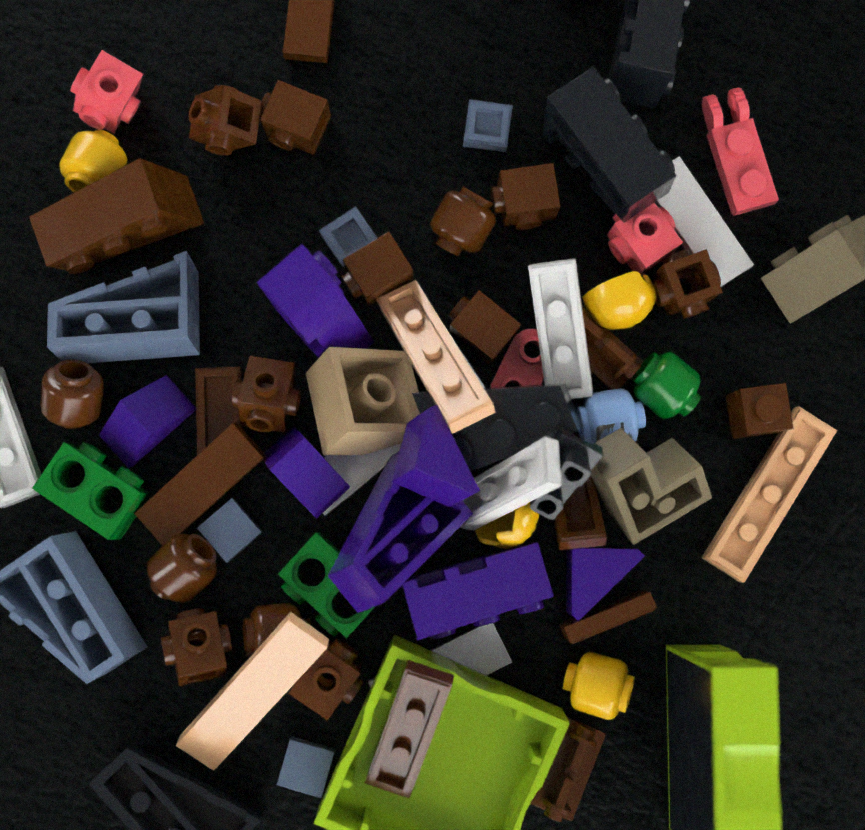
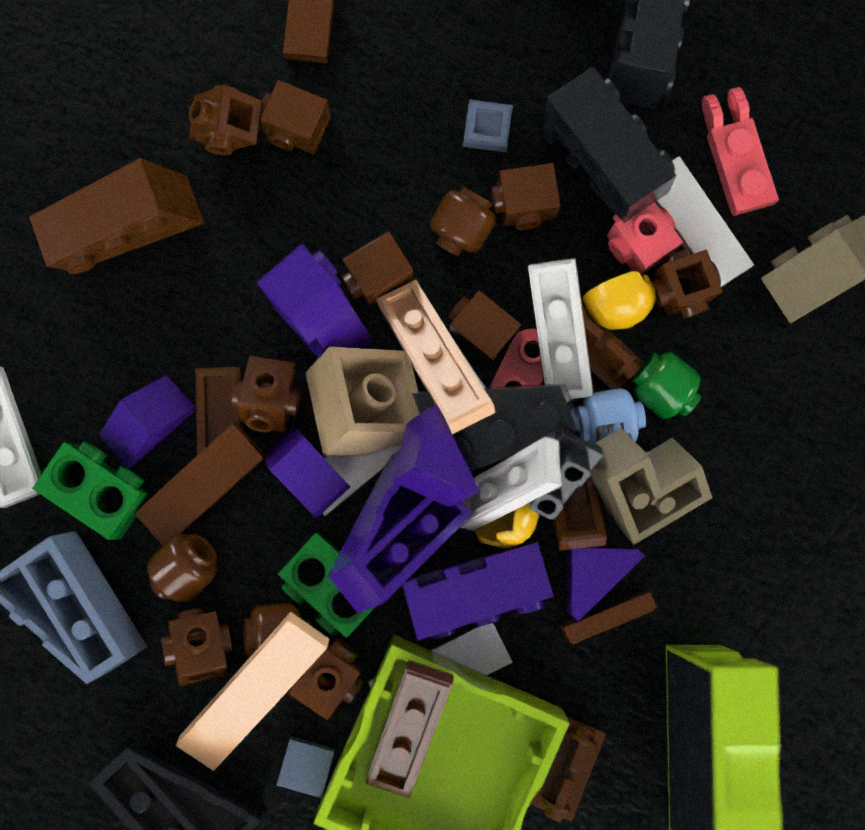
(71, 394): reddish brown head -> none
(91, 158): yellow head -> none
(106, 93): coral brick -> none
(130, 319): sand blue wedge -> none
(230, 530): sand blue tile -> none
(347, 234): sand blue tile -> none
(599, 685): yellow head -> none
(759, 411): reddish brown brick -> none
(769, 495): light nougat tile -> none

